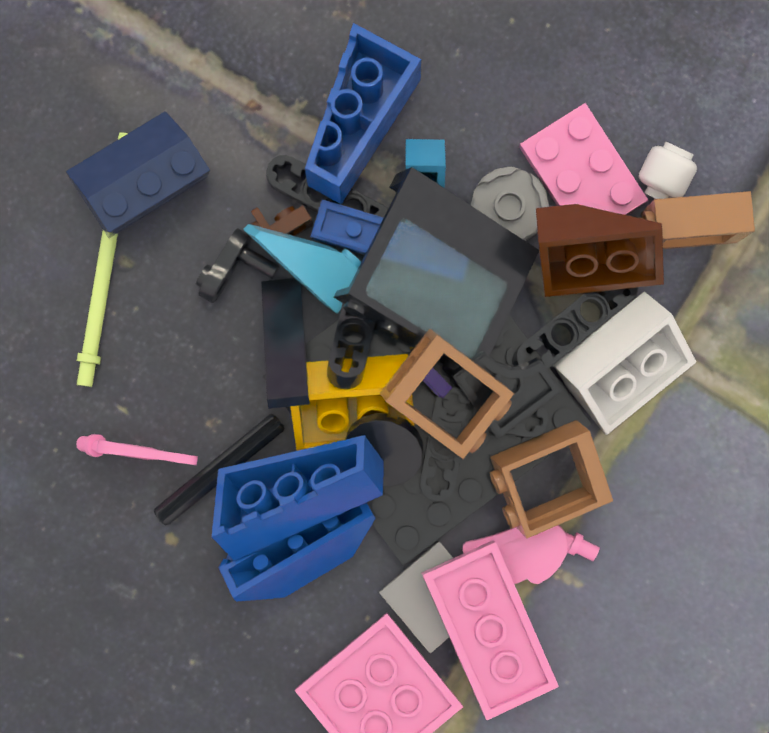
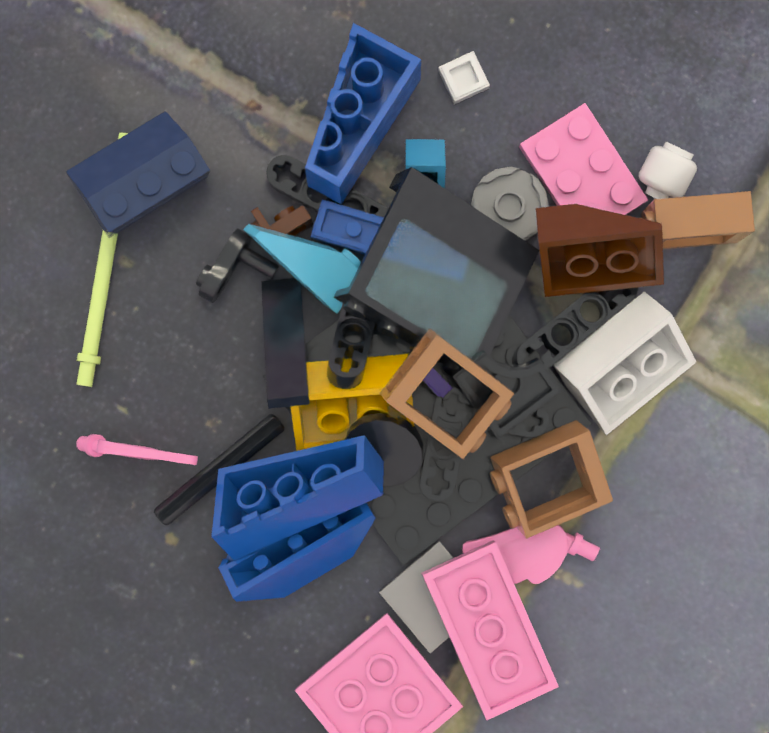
(463, 77): none -> white tile

